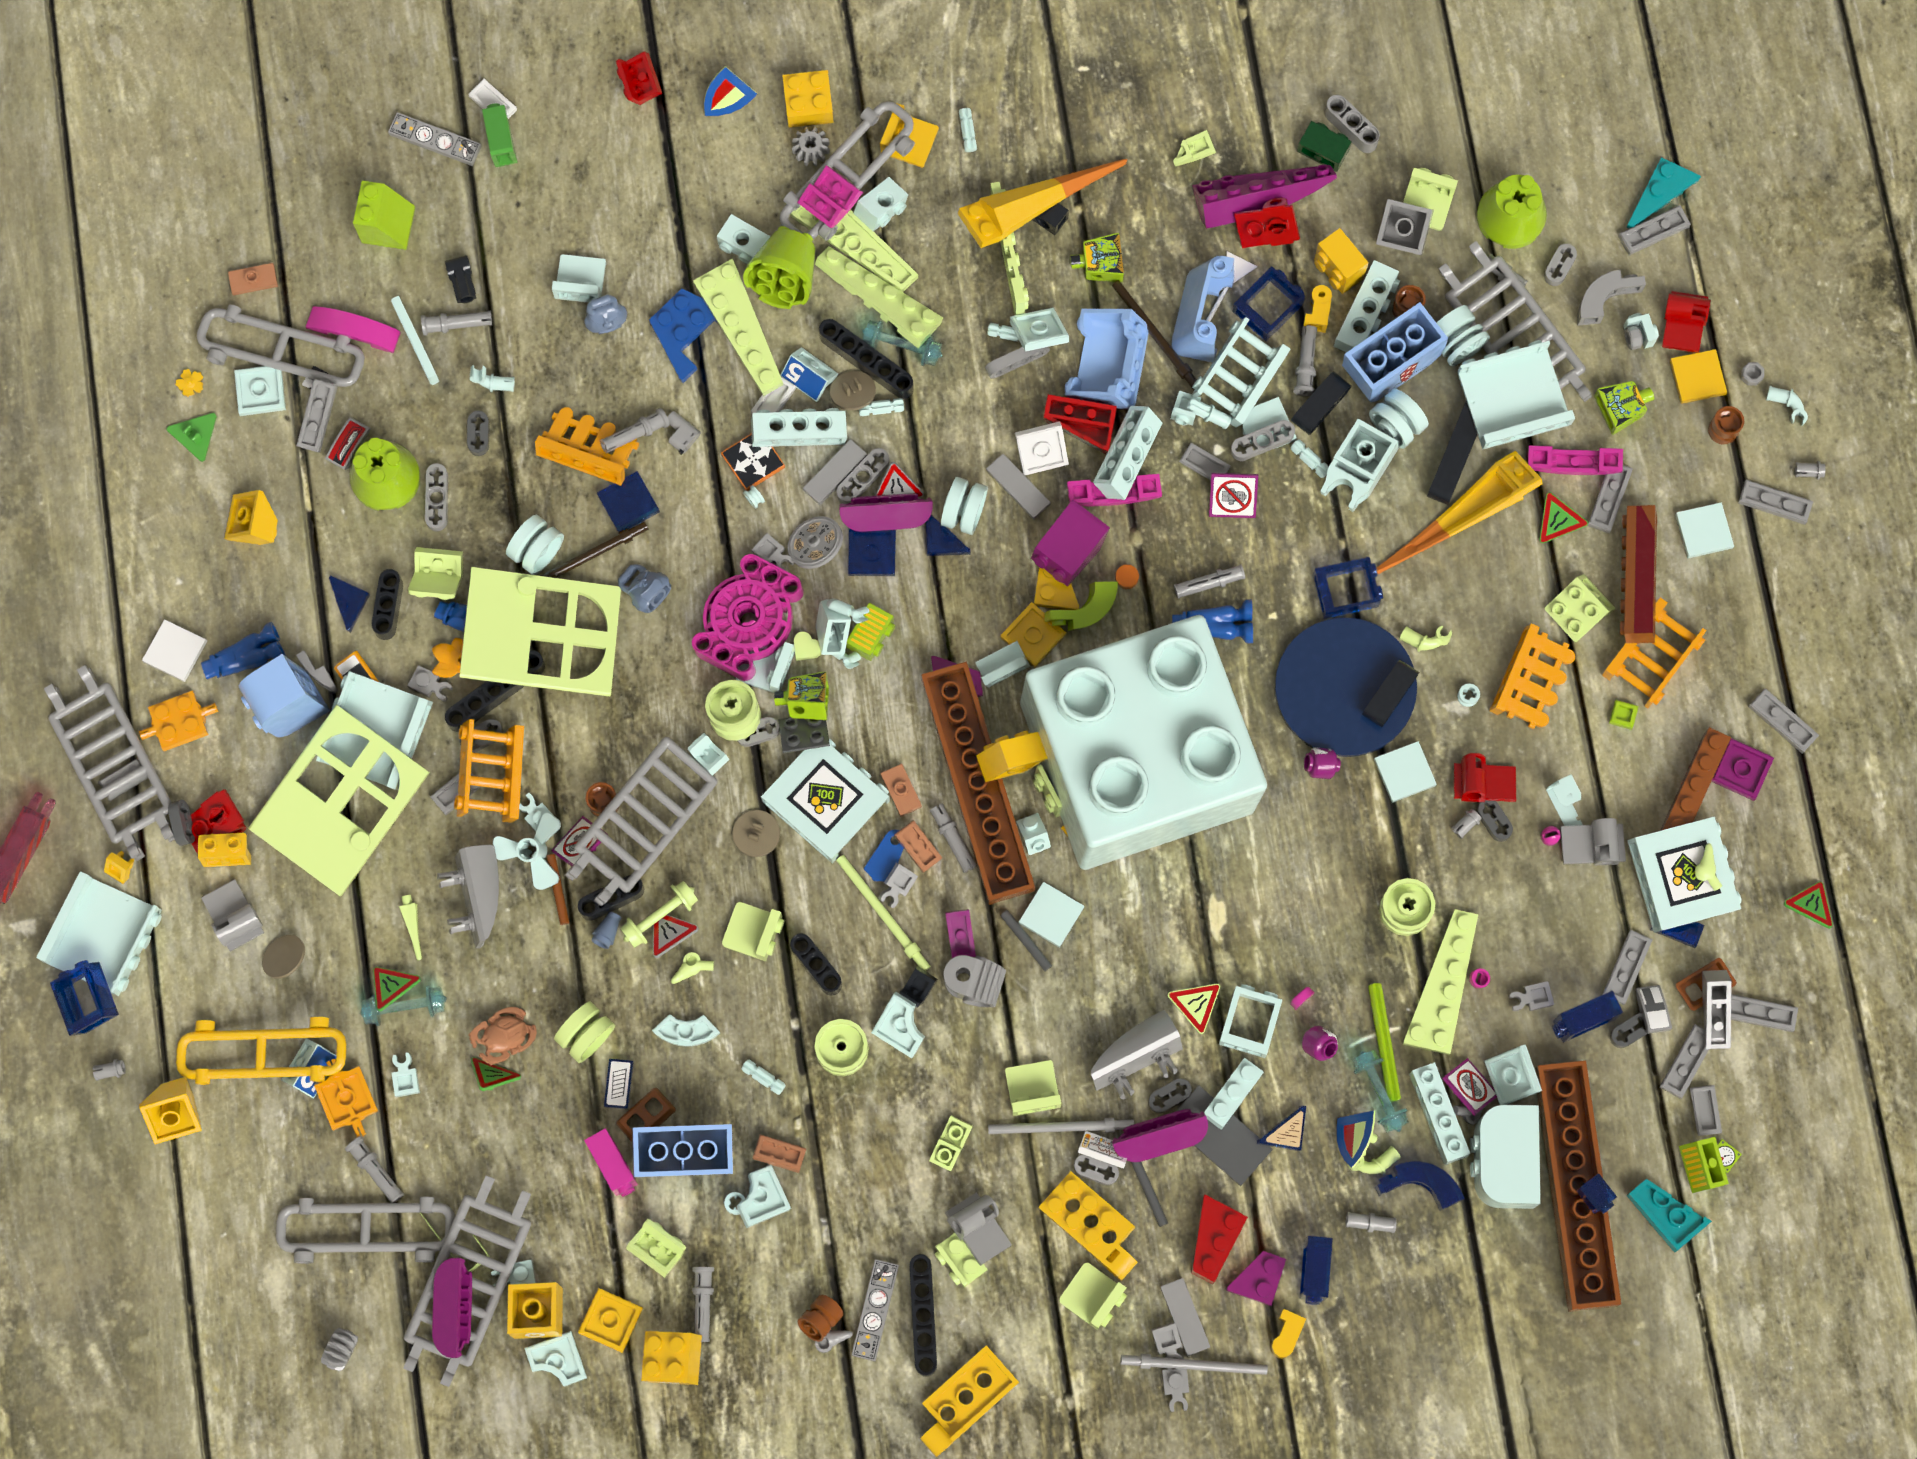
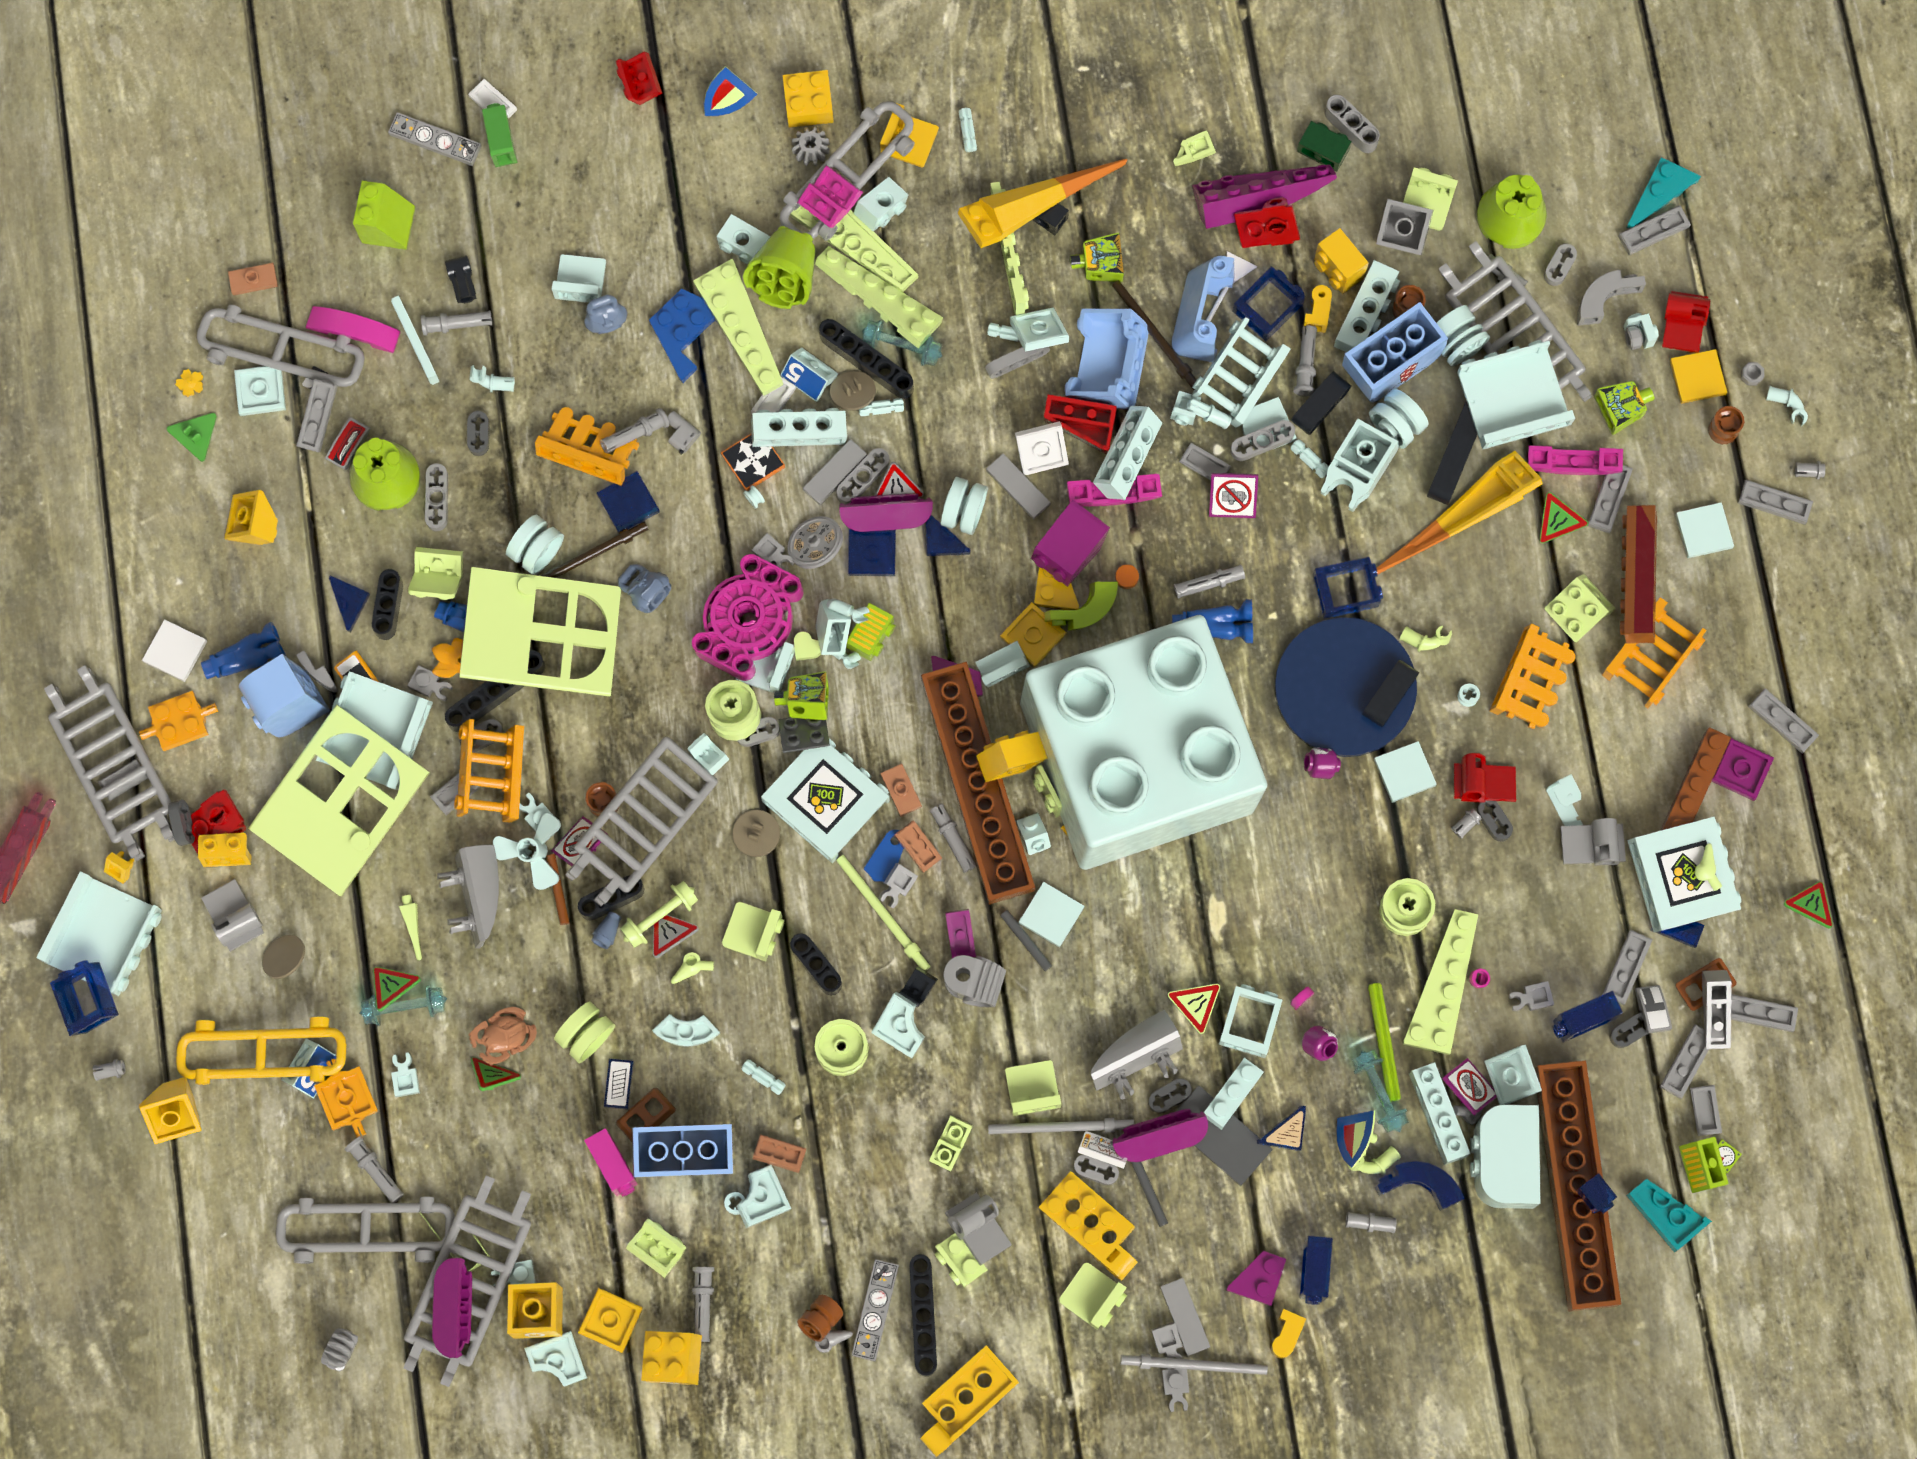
(1215, 1237): red wedge -> none
(1552, 840): dark pink hinge -> none
(1623, 714): lime tile -> none

